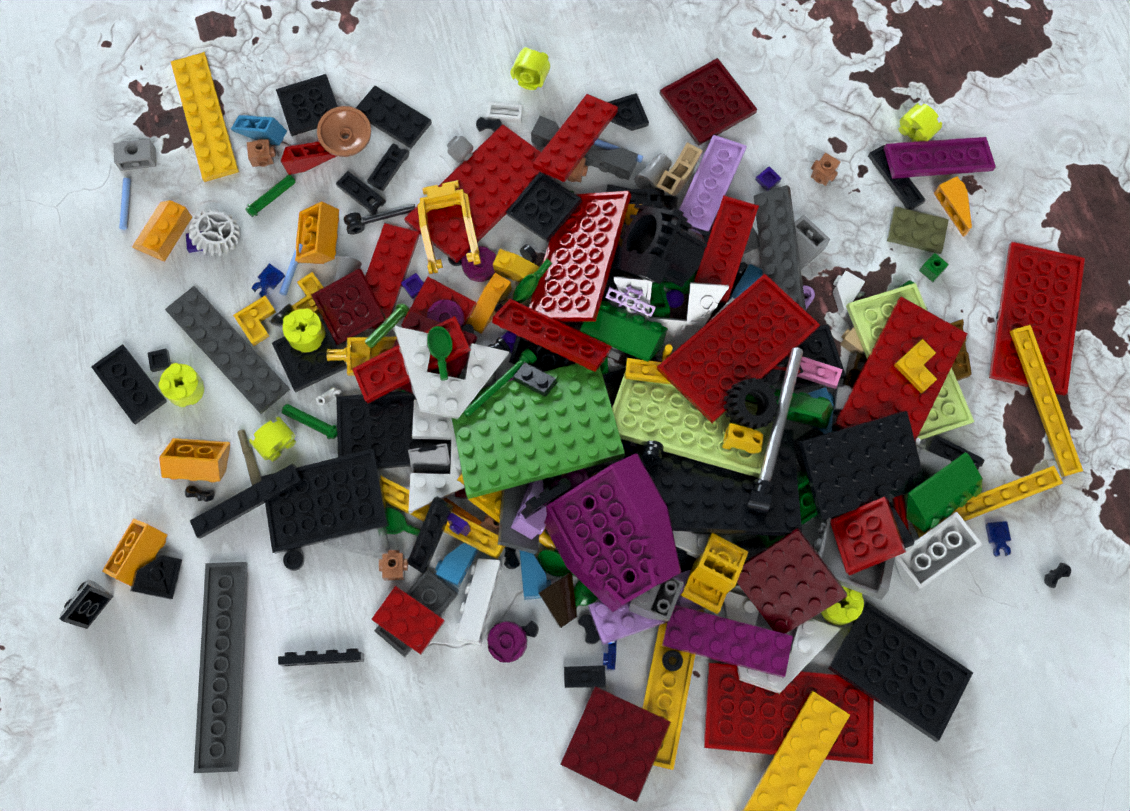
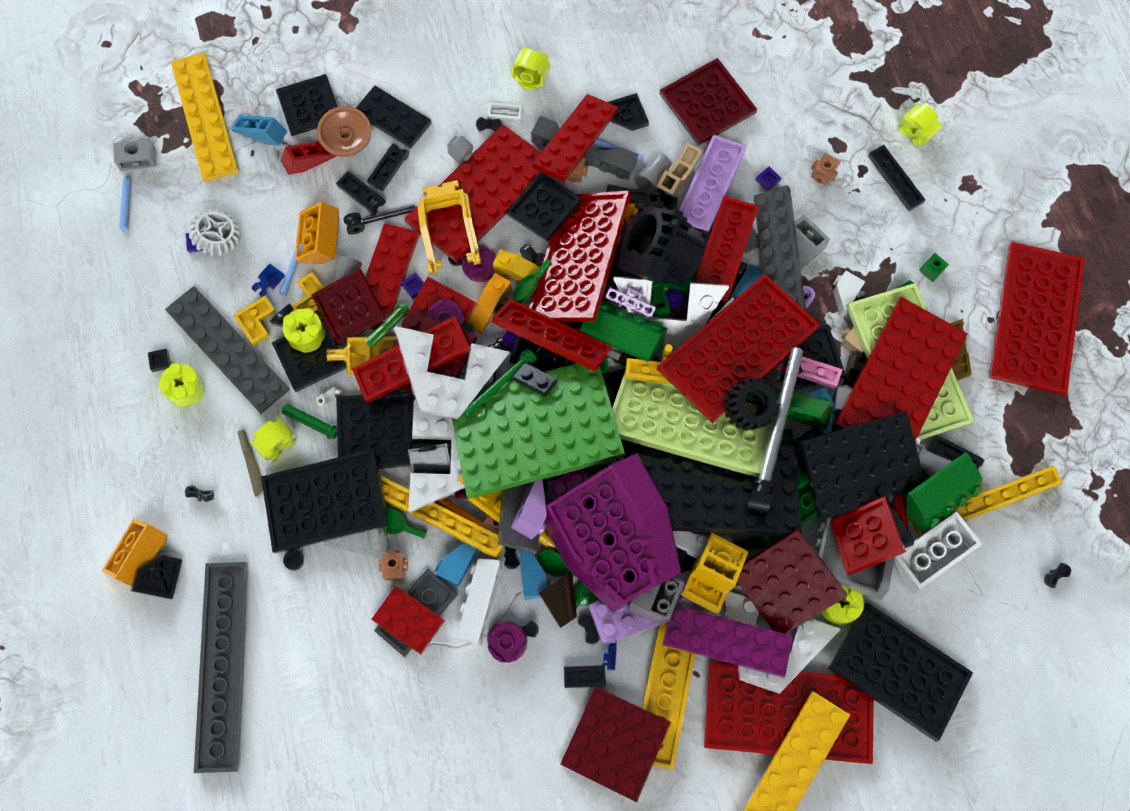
(85, 605): black slope -> none
(129, 384): black plate -> none
(163, 230): light orange slope -> none
(194, 460): light orange slope -> none
(246, 501): black plate -> none
(261, 153): nougat brick -> none
(270, 195): green axle -> none
(313, 658): black plate -> none
(430, 534): black plate -> none
(440, 346): green piece -> none
(458, 525): dark purple plate -> none
(546, 497): black plate -> none
(652, 452): black wheel -> none
(679, 660): black plate -> none
(743, 438): yellow leg -> none
(913, 367): yellow plate -> none
(917, 230): olive plate -> none
(939, 157): magenta plate -> none
(955, 201): light orange slope -> none
(999, 534): clear blue plate -> none
(1046, 401): yellow plate -> none

